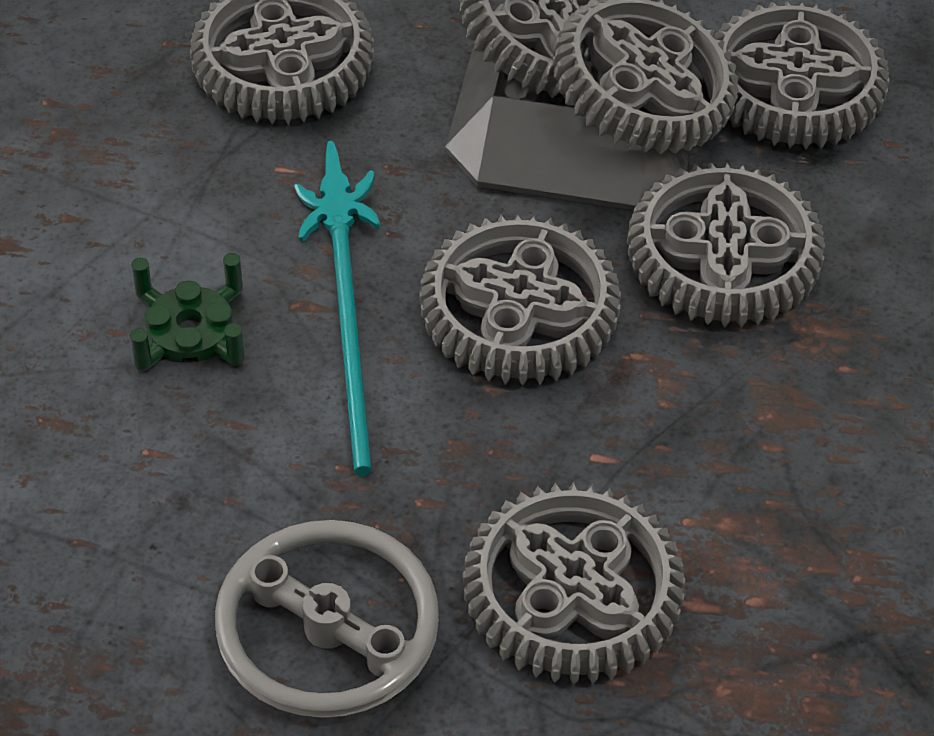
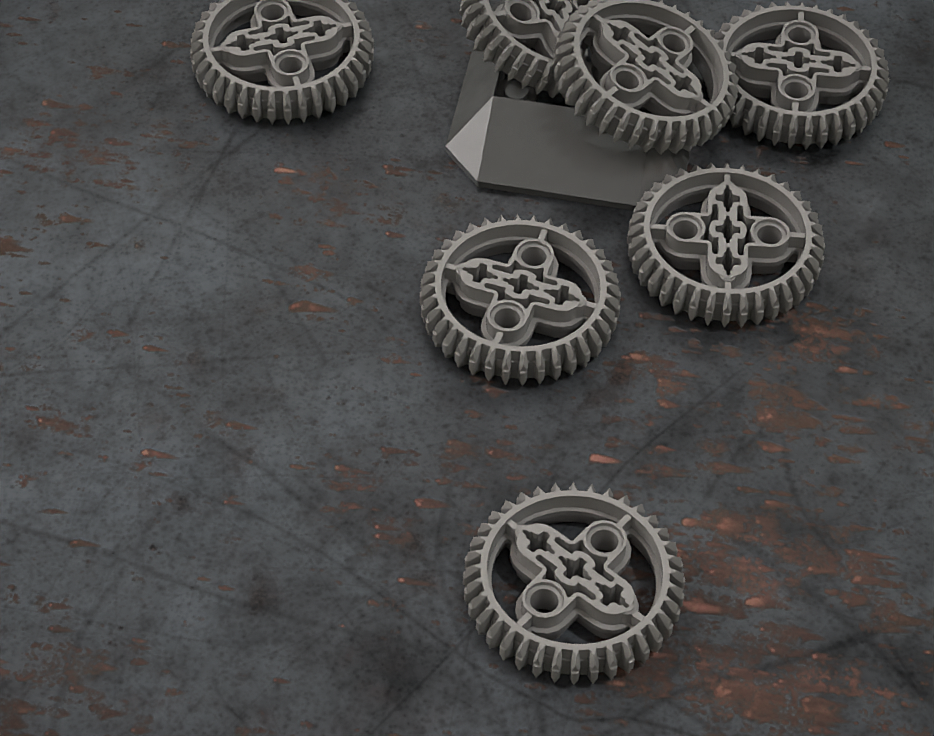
(188, 301): dark green plate -> none
(327, 618): light grey piece -> none
(336, 209): teal piece -> none

